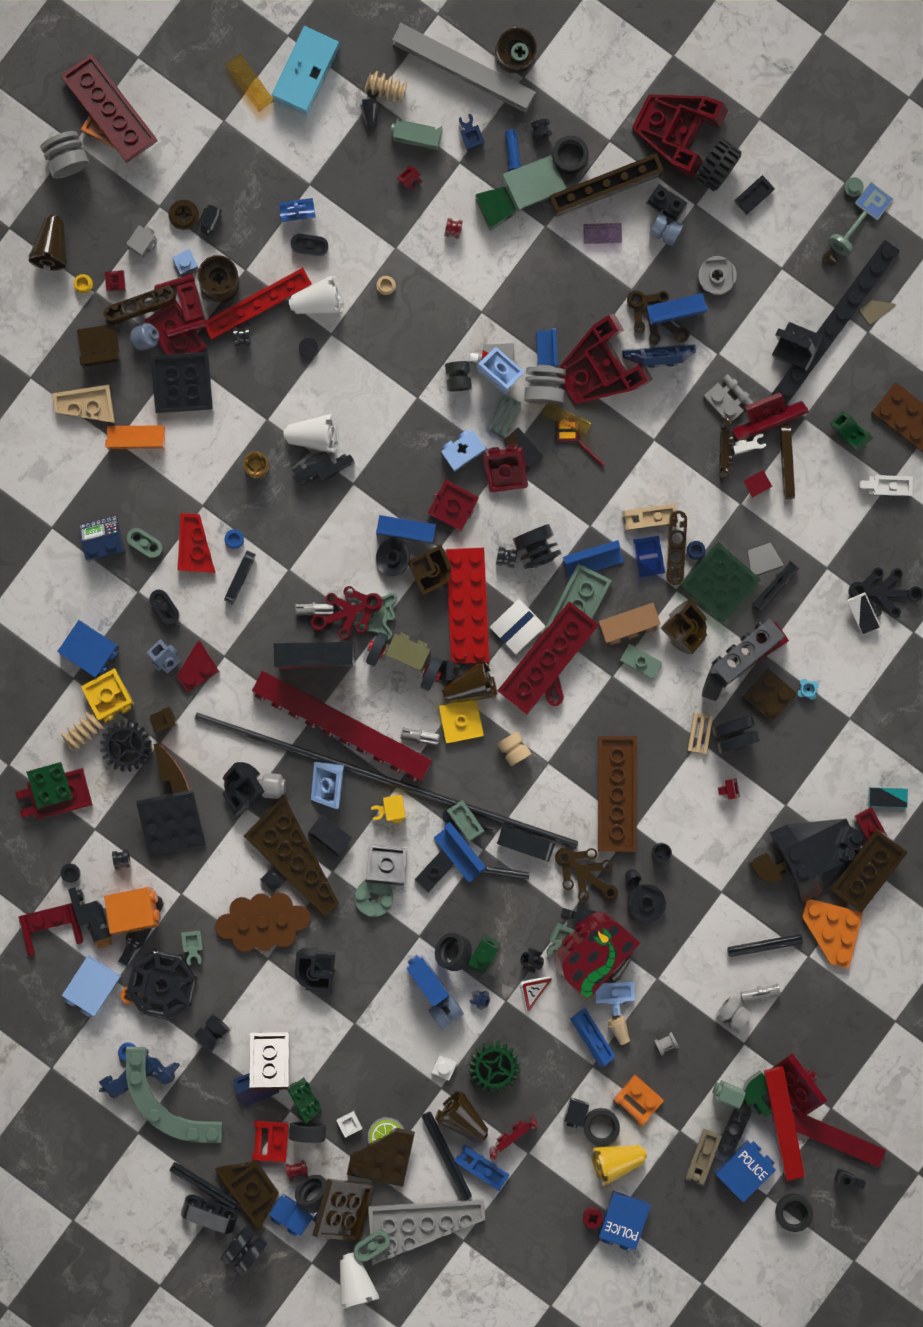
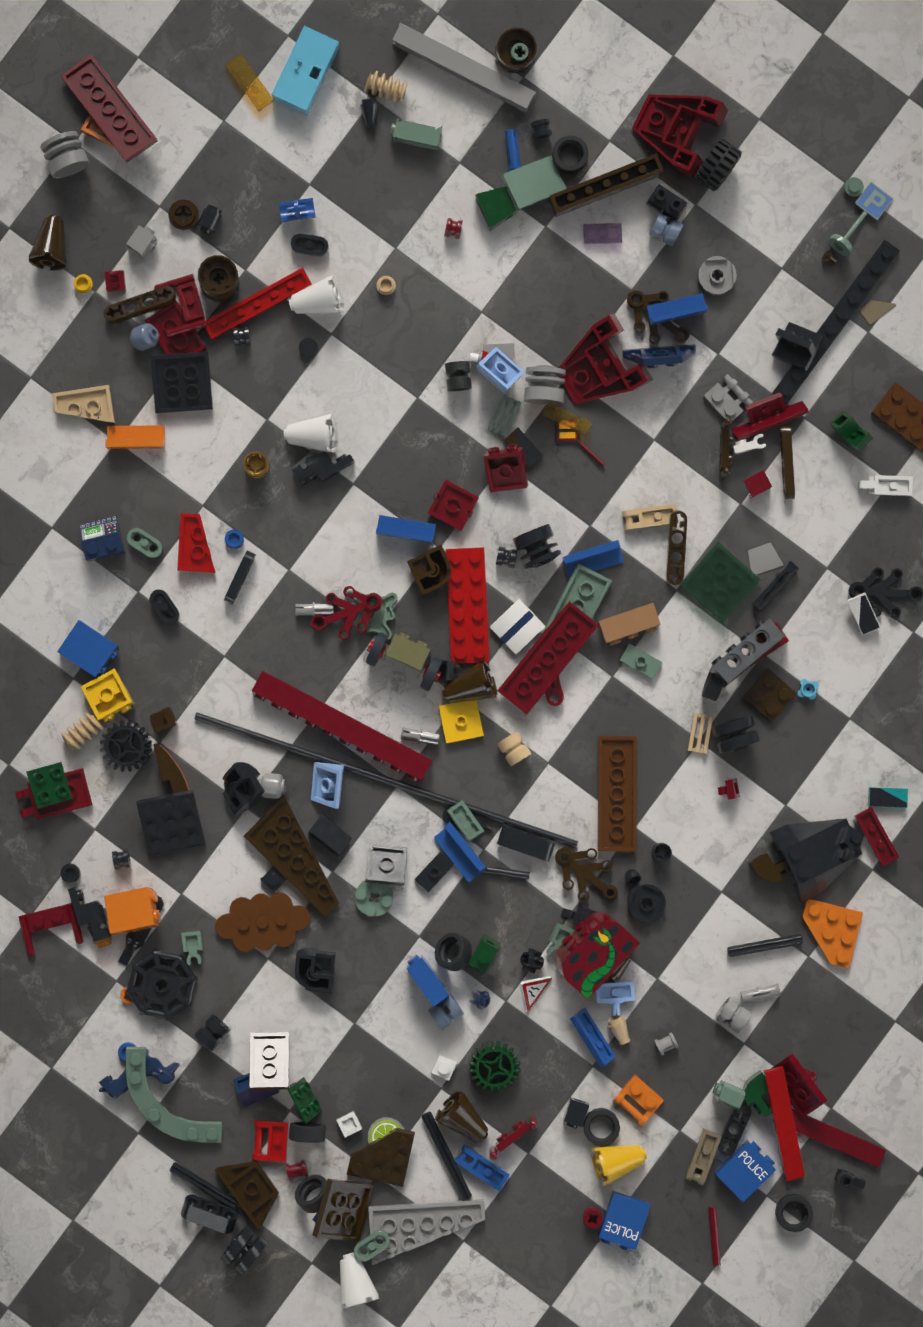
(91, 986): light blue brick -> none
(98, 345): dark brown bracket -> none
(164, 656): sand blue brick -> none
(185, 262): light blue plate -> none
(197, 668): dark red wing -> none
(291, 1215): blue brick -> none
(314, 655): black tile -> none
(386, 557): black dish -> none
(393, 808): yellow brick -> none
(408, 176): dark red tile -> none
(458, 460): light blue brick -> none
(471, 135): dark blue plate -> none
(547, 347): blue panel -> none
(649, 566): clear blue piece -> none
(686, 627): dark brown brick -> none
(695, 550): dark blue plate -> none
(714, 1235): none -> dark red bar
(754, 195): black plate -> none
(869, 870): dark brown plate -> none

